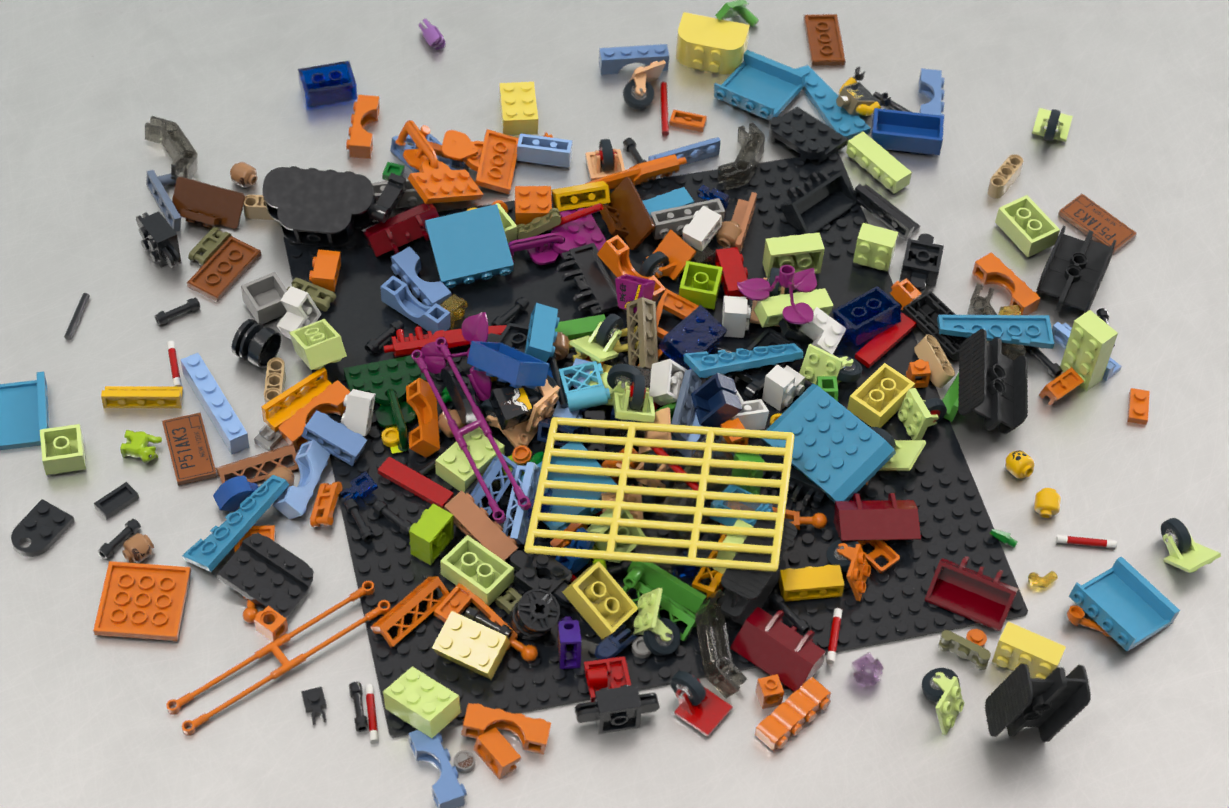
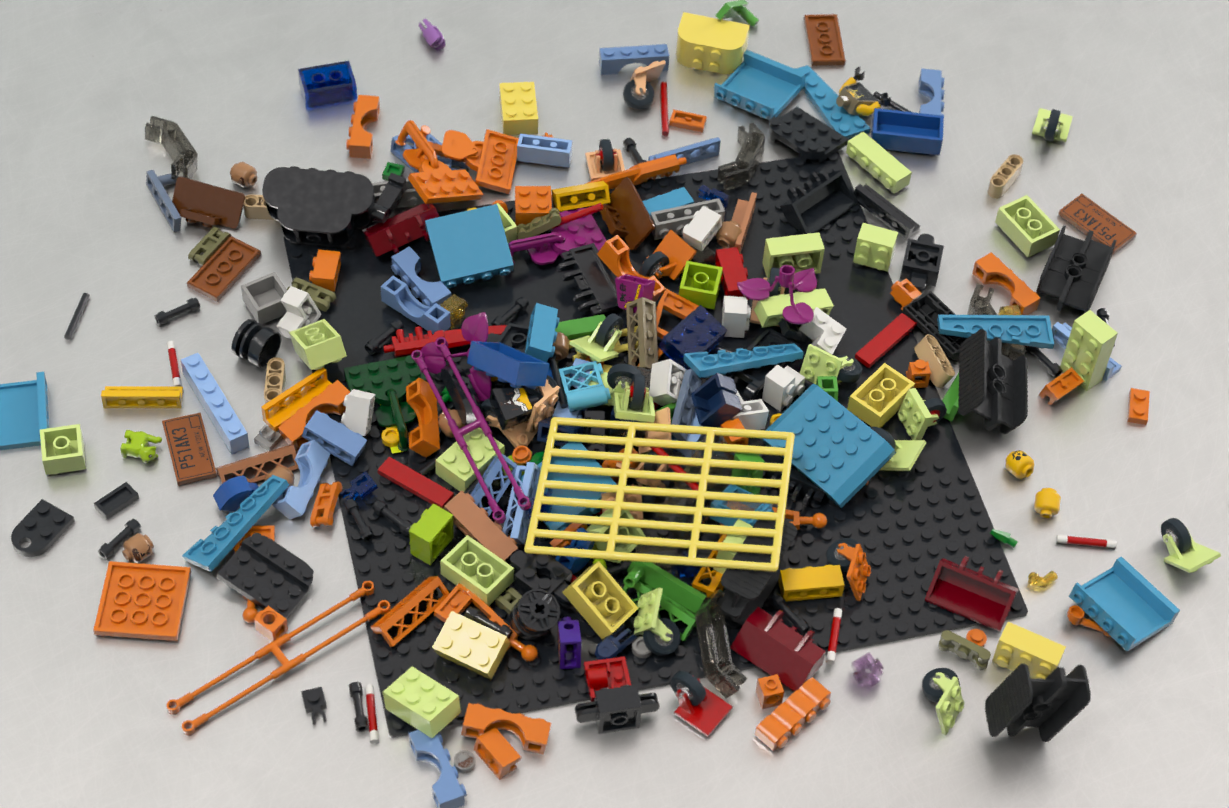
(159, 239): black brick -> none
(867, 315): clear blue brick -> none
(877, 519): dark red piece -> none
(881, 549): orange piece -> none

